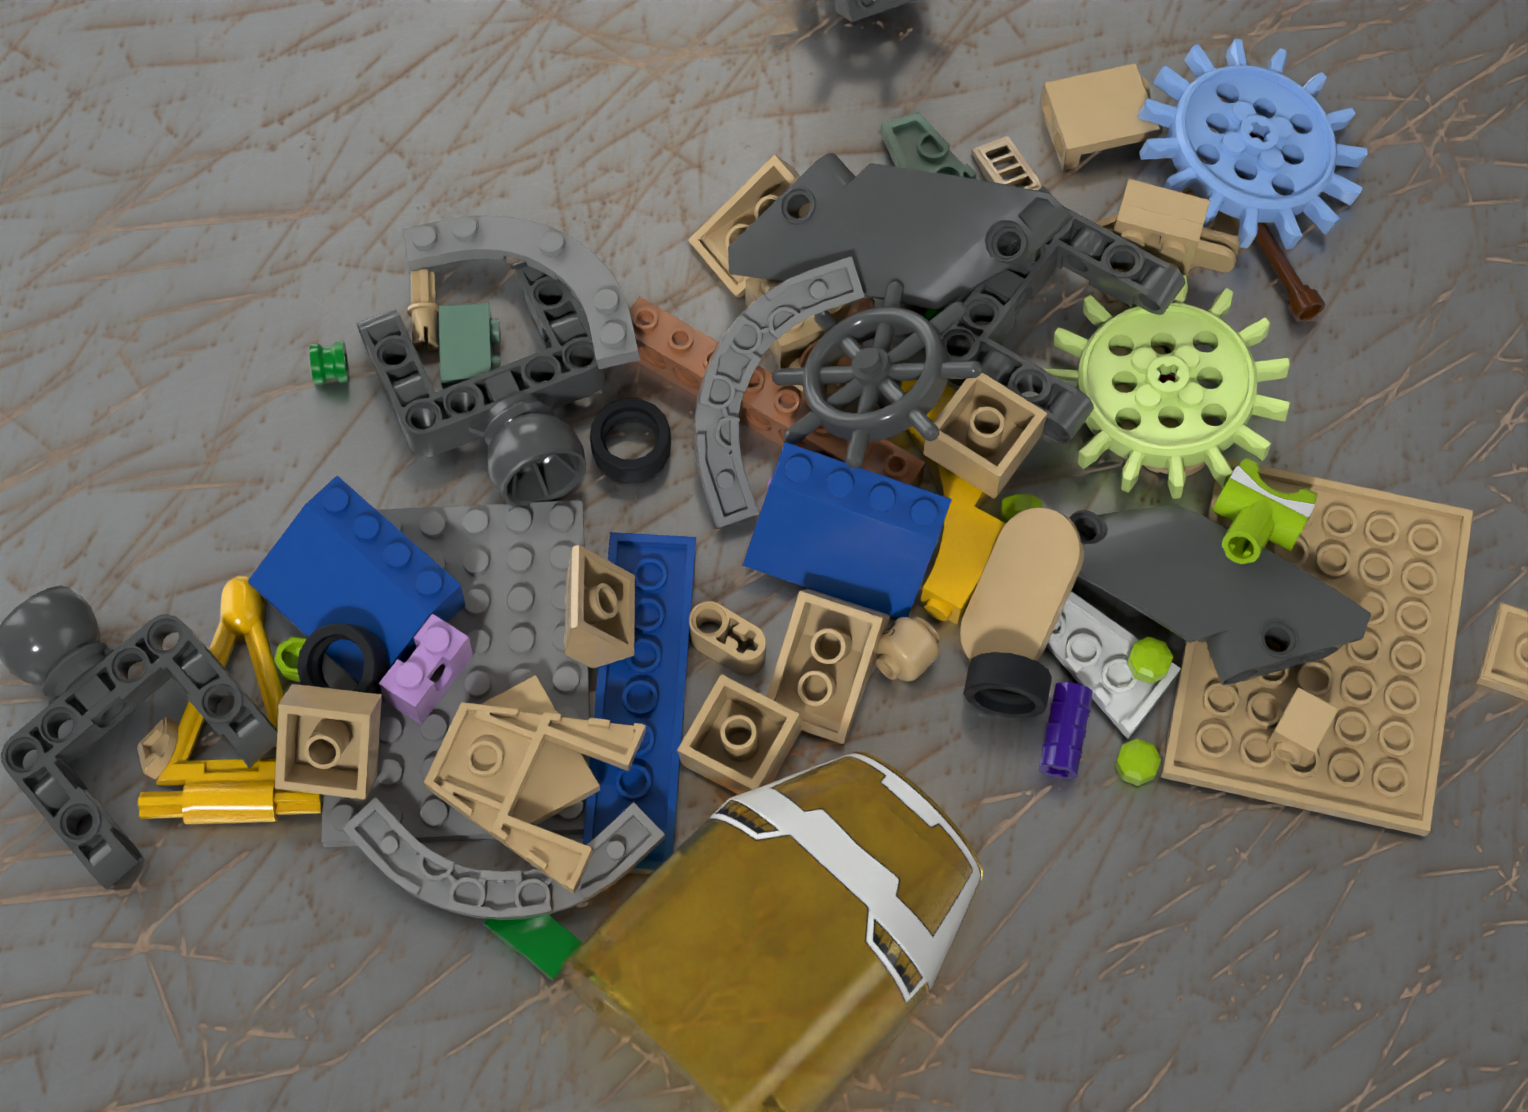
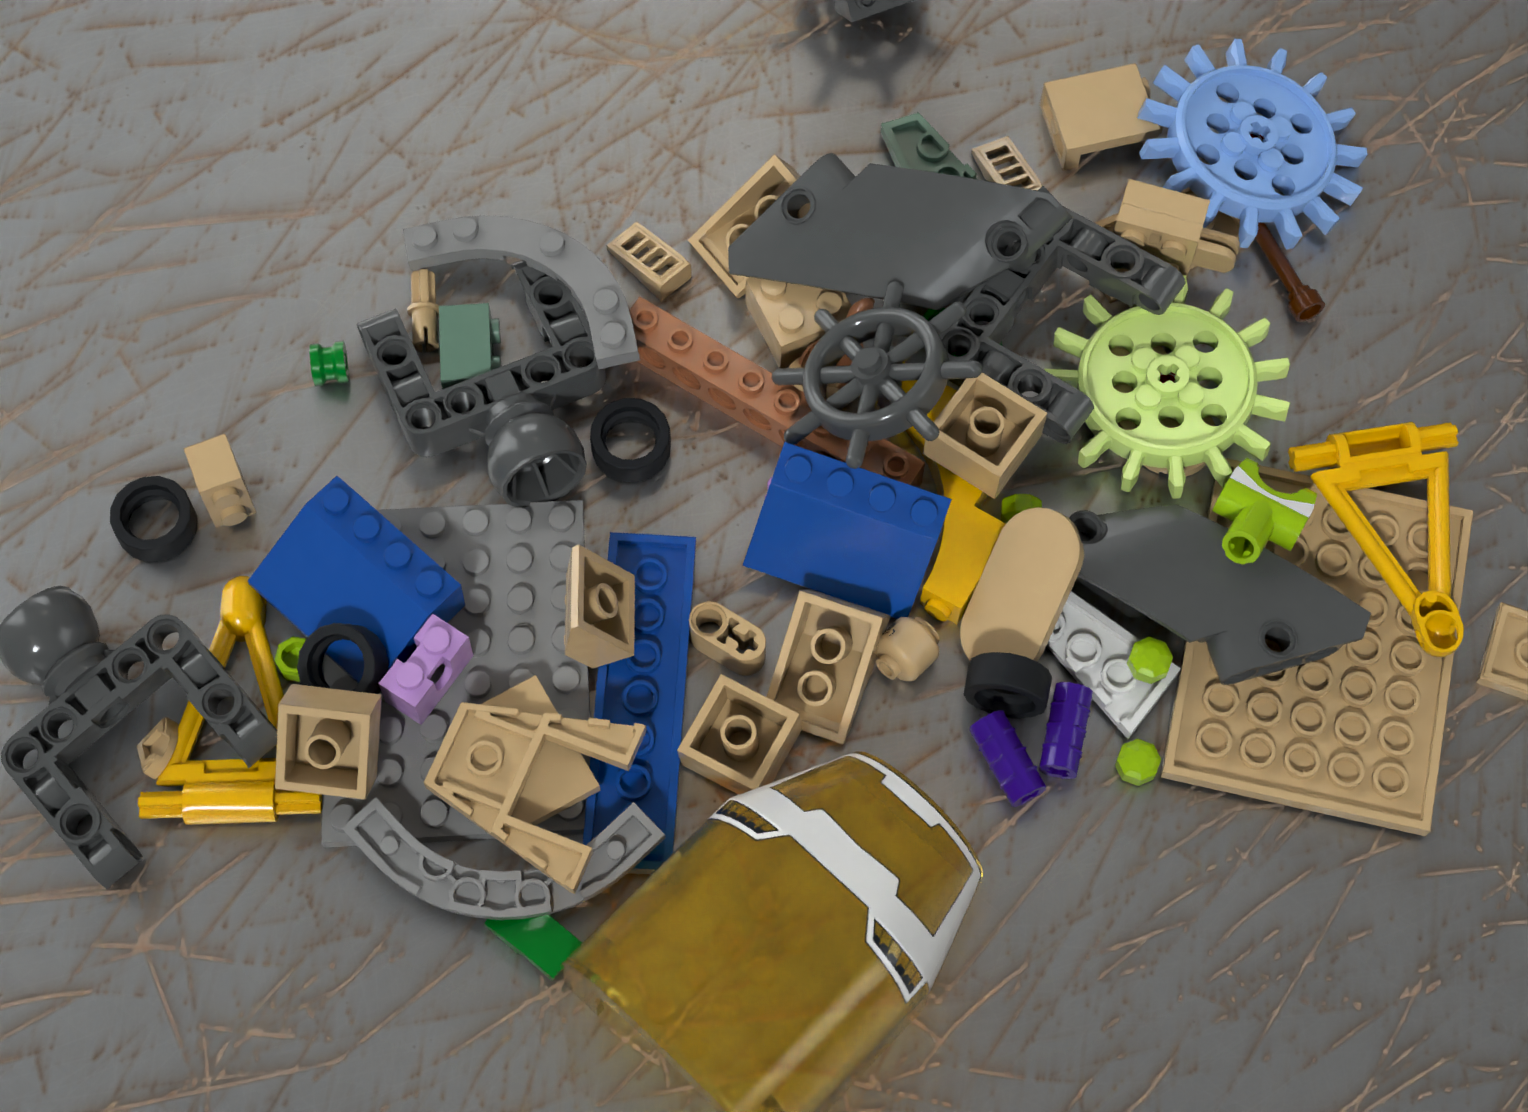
(140, 492): none -> black tyre
(220, 481): none -> tan piece
(663, 285): none -> tan slope
(732, 368): light grey plate -> none
(1007, 758): none -> dark purple axle
(1301, 728): tan brick -> none
(1384, 458): none -> yellow piece

